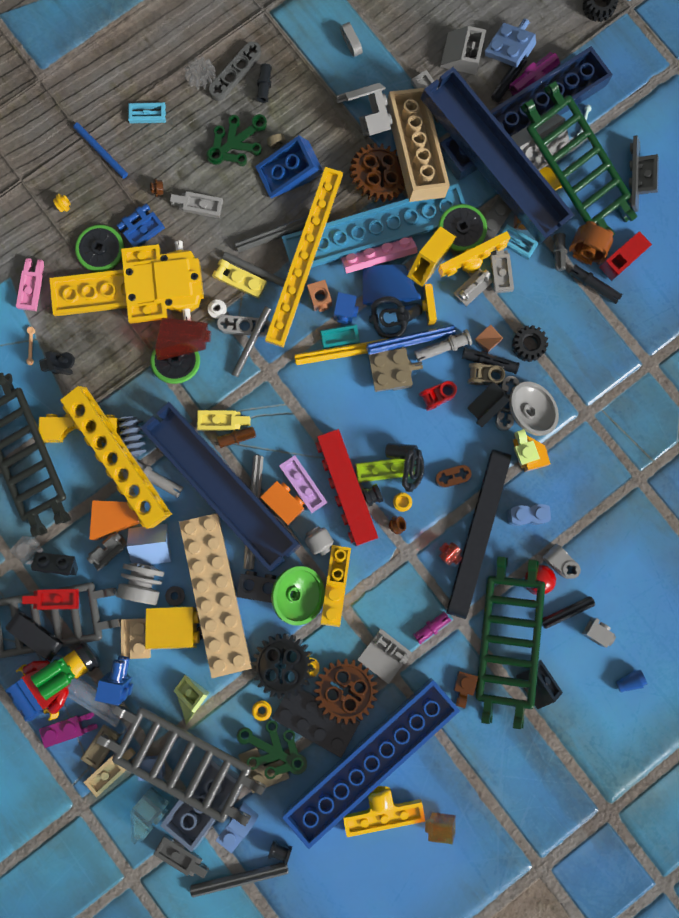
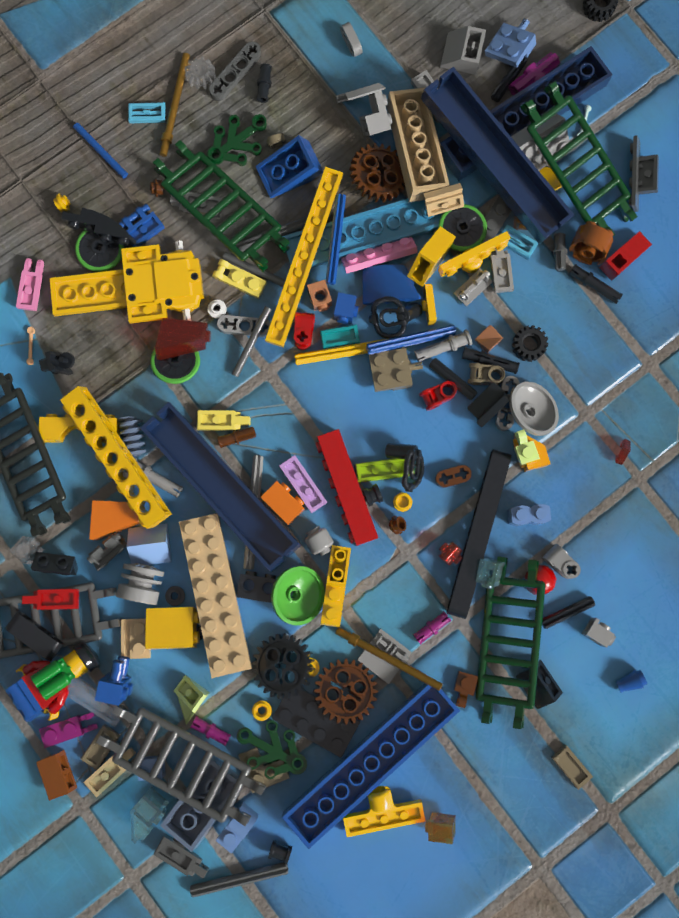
(56, 775): none -> dark orange hinge
(100, 224): none -> black slope
(167, 136): none -> pearl gold bar
(210, 731): none -> magenta pin
(250, 252): none -> dark green bar
(303, 327): none -> red piece
(335, 239): none -> blue axle
(355, 639): none -> pearl gold bar
(444, 199): none -> tan plate
(449, 375): none -> black axle
(483, 575): none -> clear light blue brick
(571, 767): none -> dark tan tile
(626, 448): none -> clear red tile

